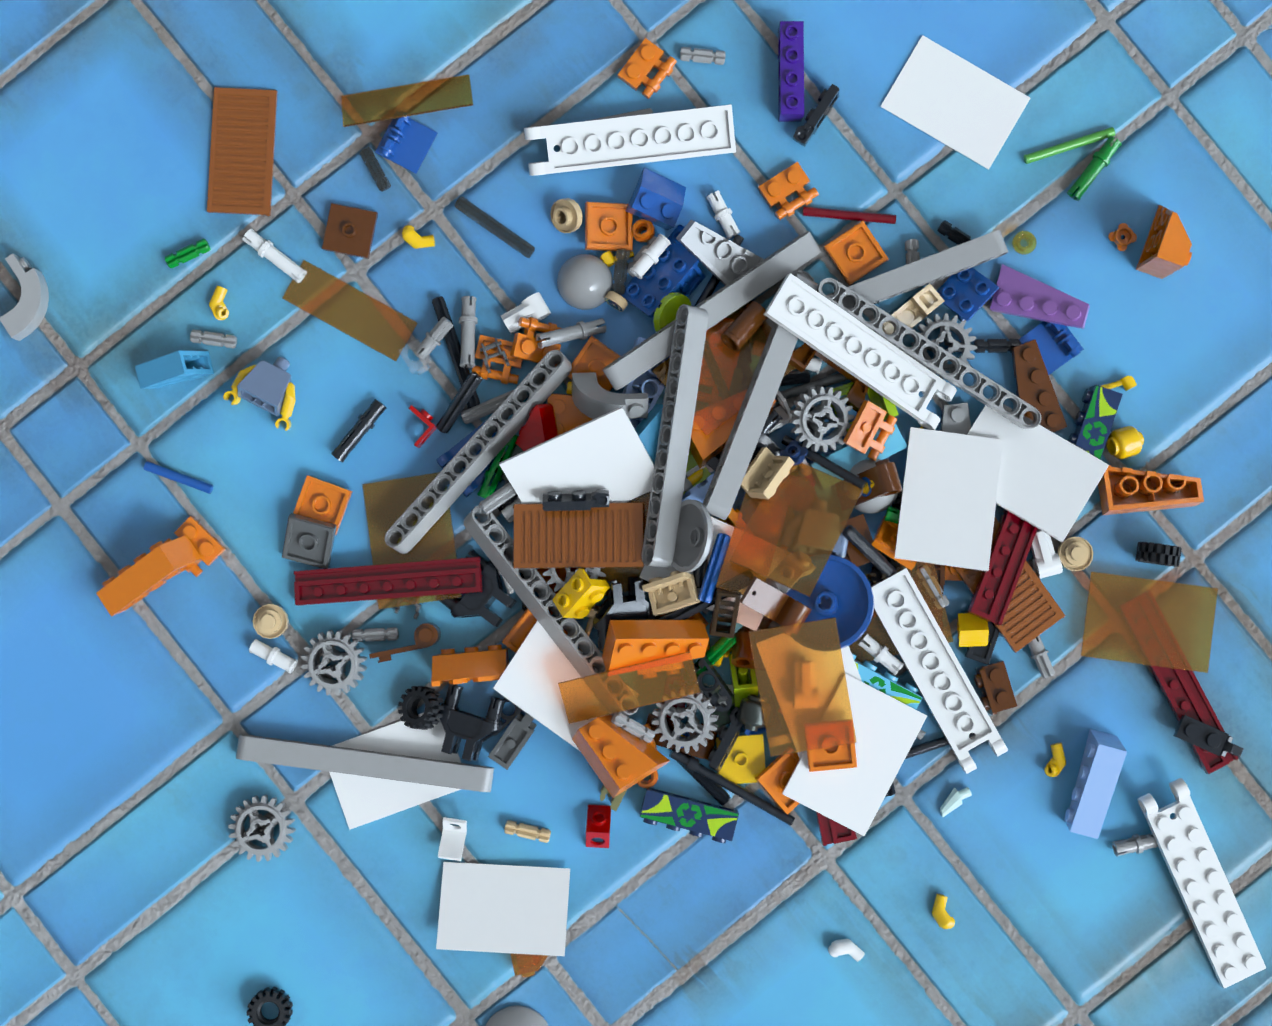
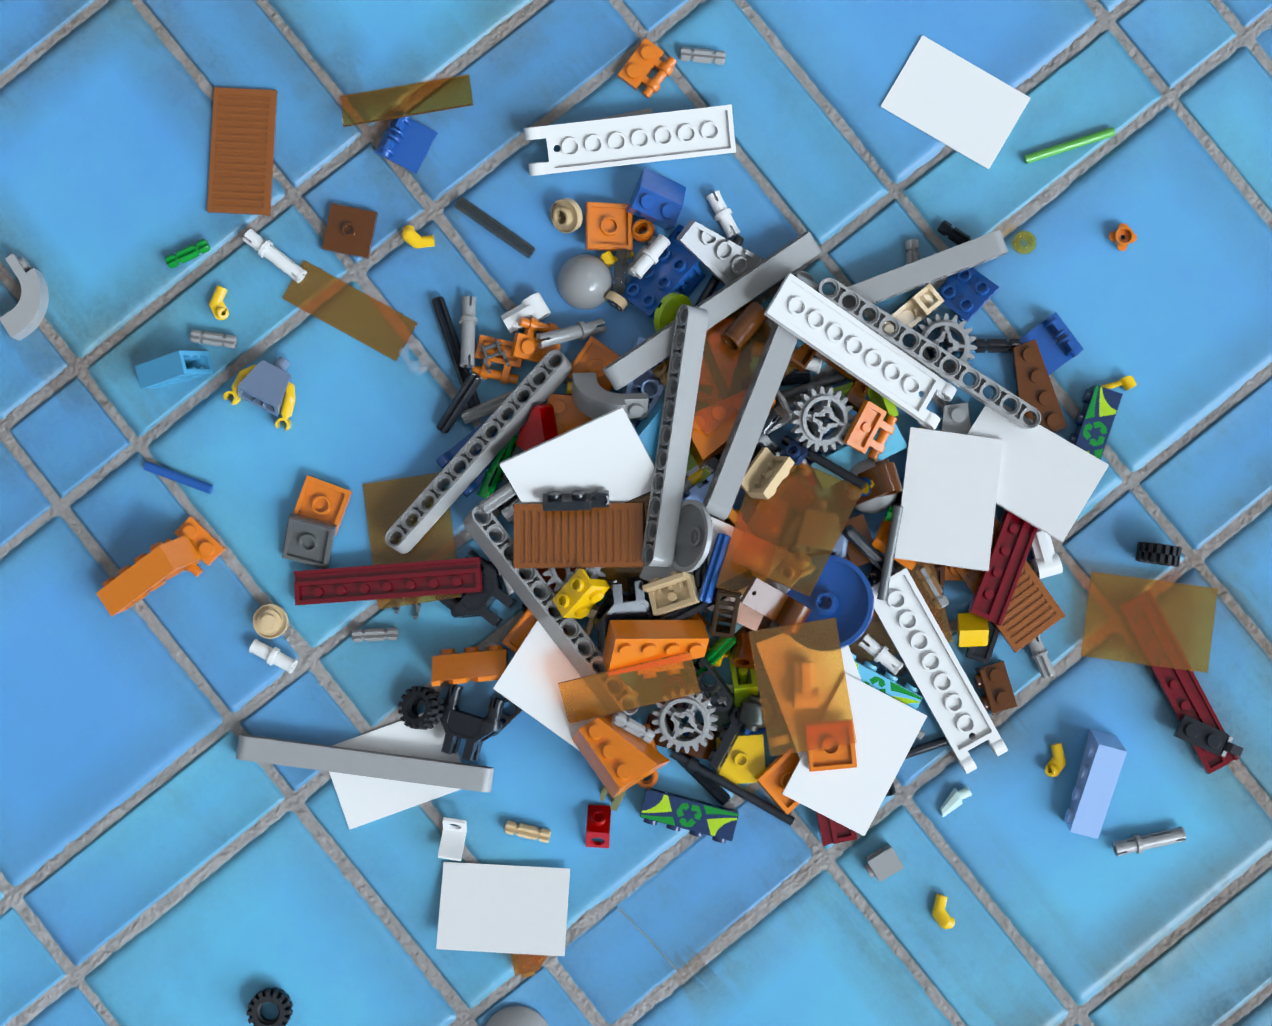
(258, 820): light grey gear -> none
(331, 654): light grey gear -> none
(361, 427): black pin -> none
(375, 169): clear smoke axle -> none
(425, 636): reddish brown door -> none
(426, 418): red bracket -> none
(433, 338): light grey axle -> none
(513, 740): dark grey hinge -> none
(785, 184): orange plate -> none
(791, 71): dark purple brick -> none
(816, 116): black hinge -> none
(845, 946): white arm -> none
(849, 215): dark red bar -> none
(856, 253): orange plate -> none
(883, 863): none -> light grey brick
(890, 552): none -> dark grey bar
(1032, 299): medium lavender wing -> none
(1075, 553): tan plate -> none
(1100, 160): green pin -> none
(1125, 442): yellow head -> none
(1138, 491): orange wedge -> none
(1165, 246): wedge -> none
(1203, 886): white hinge -> none

